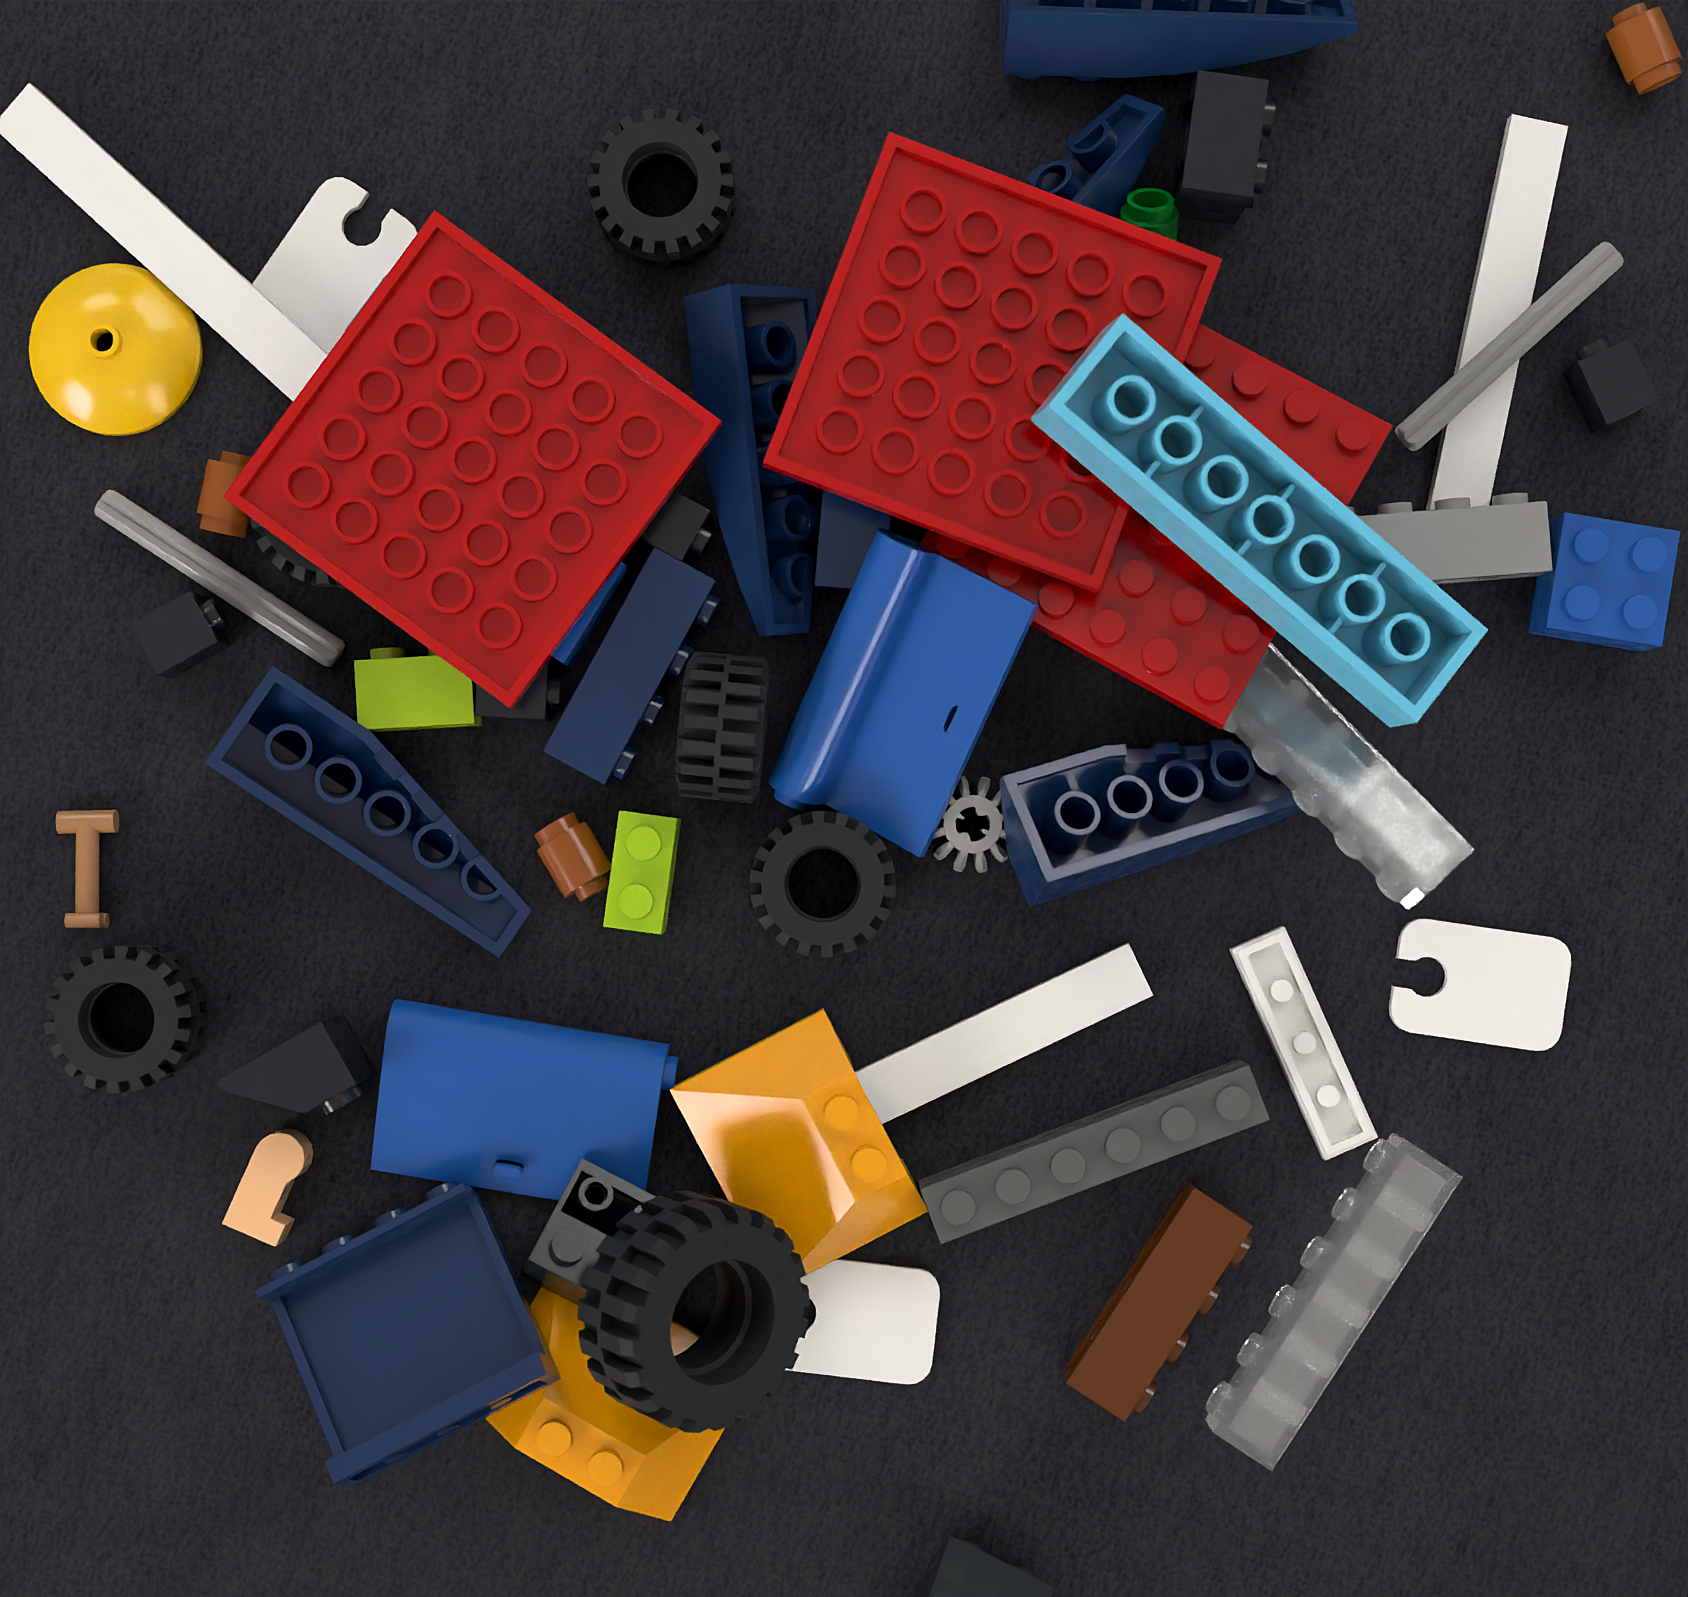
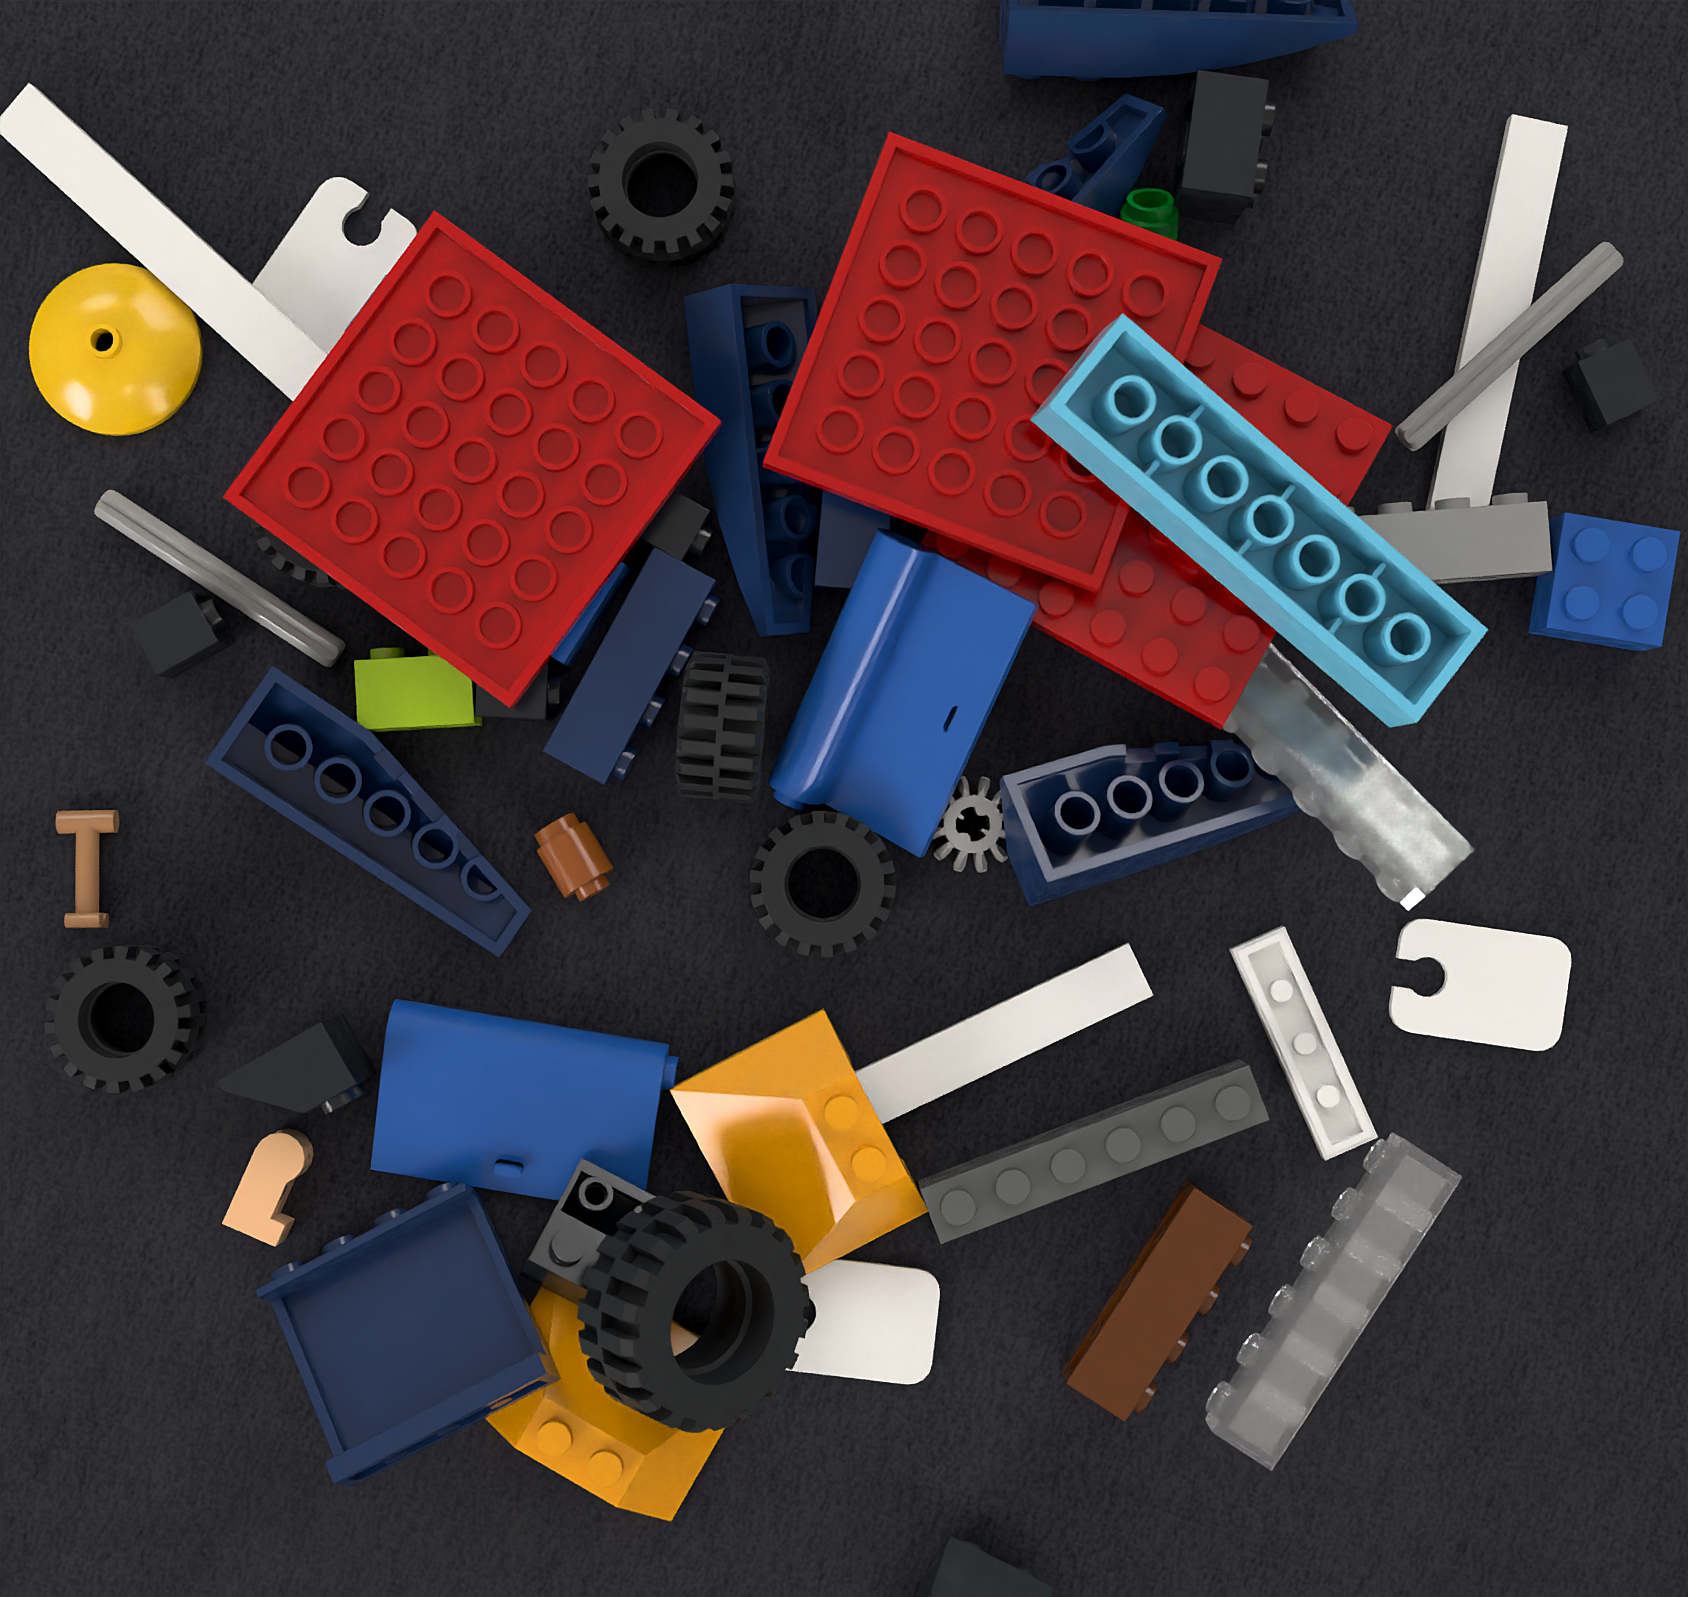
(216, 511): dark orange brick -> none
(642, 872): lime brick -> none
(1644, 48): dark orange brick -> none

